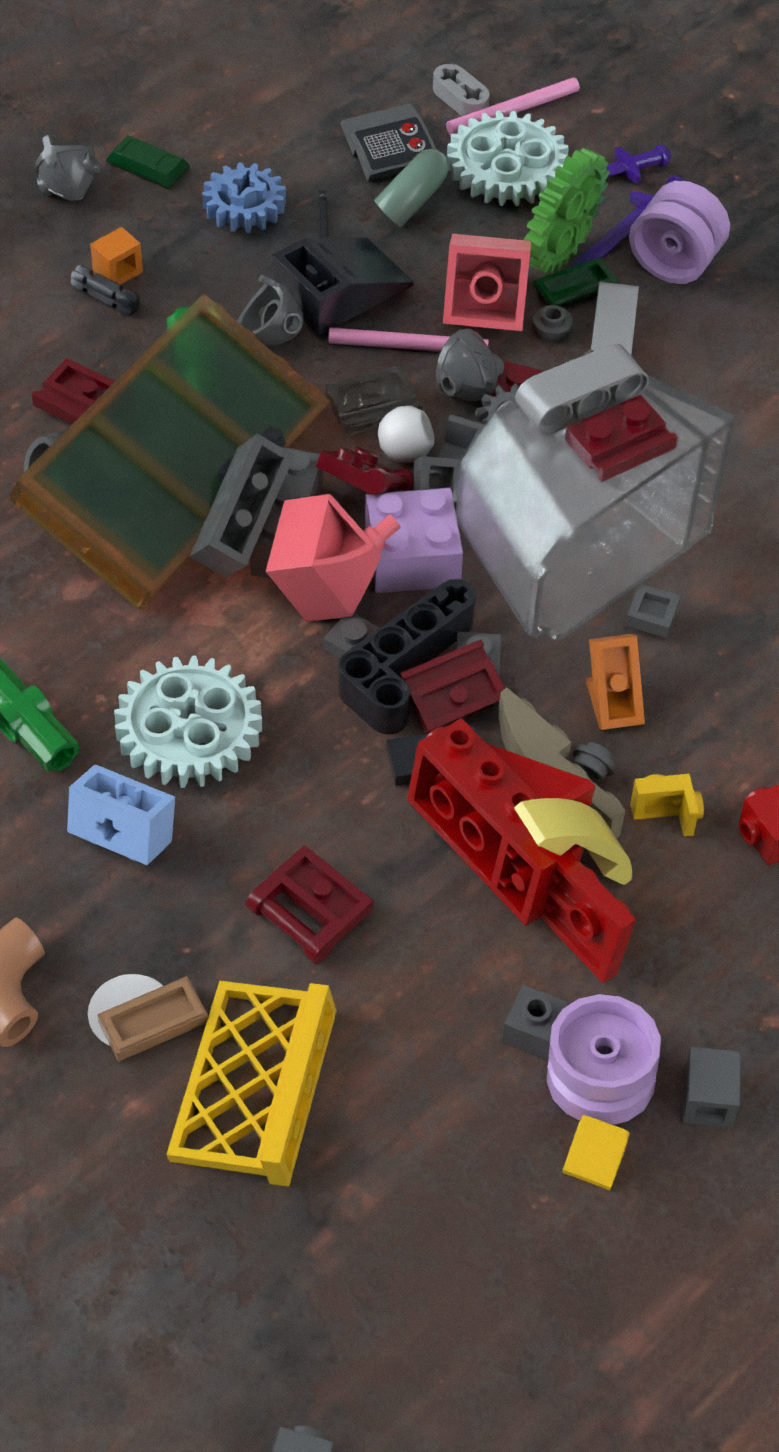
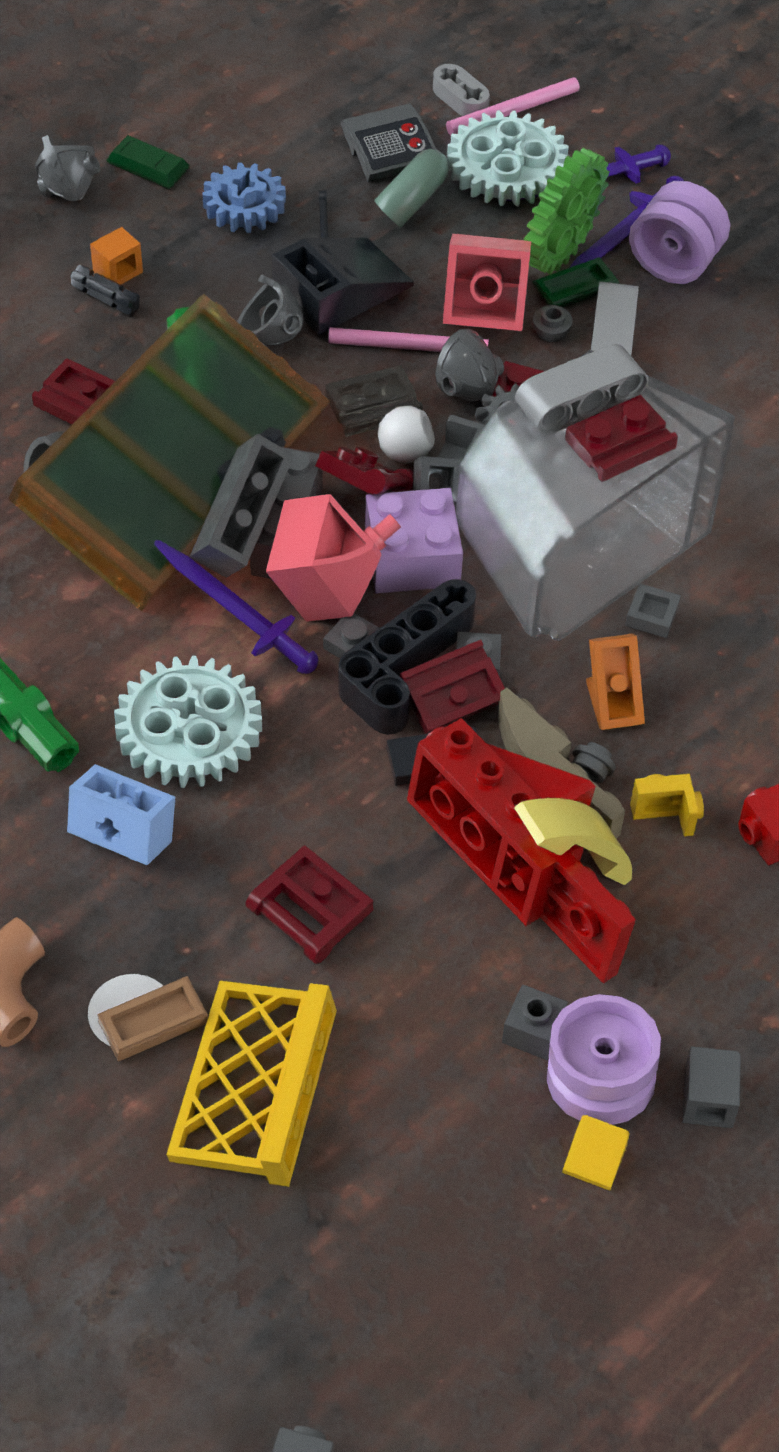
(271, 634): none -> dark purple sword

